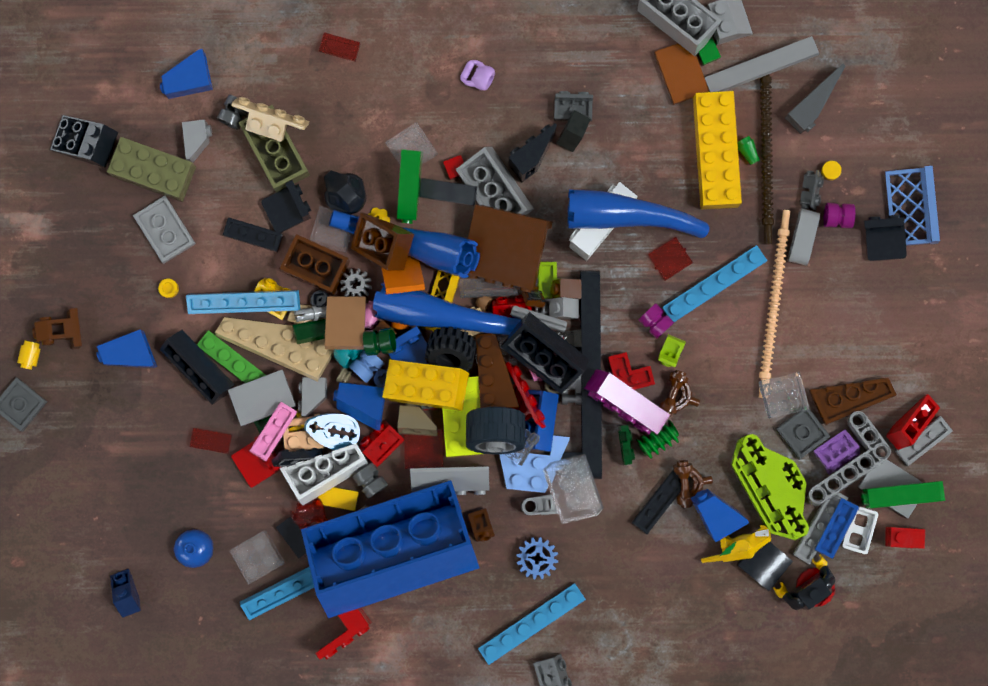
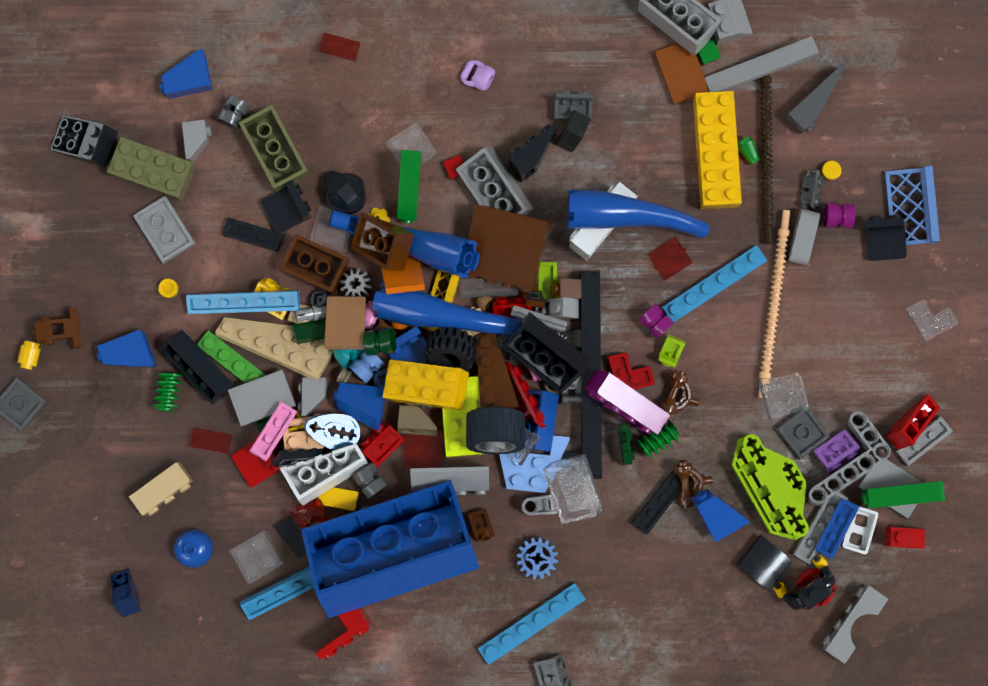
(161, 489): none -> tan brick
(167, 392): none -> green piece
(268, 121): tan bracket -> none
(448, 191): black tile -> none
(742, 546): yellow animal -> none
(839, 642): none -> light grey arch
(841, 401): reddish brown wing -> none
(929, 324): none -> clear plate

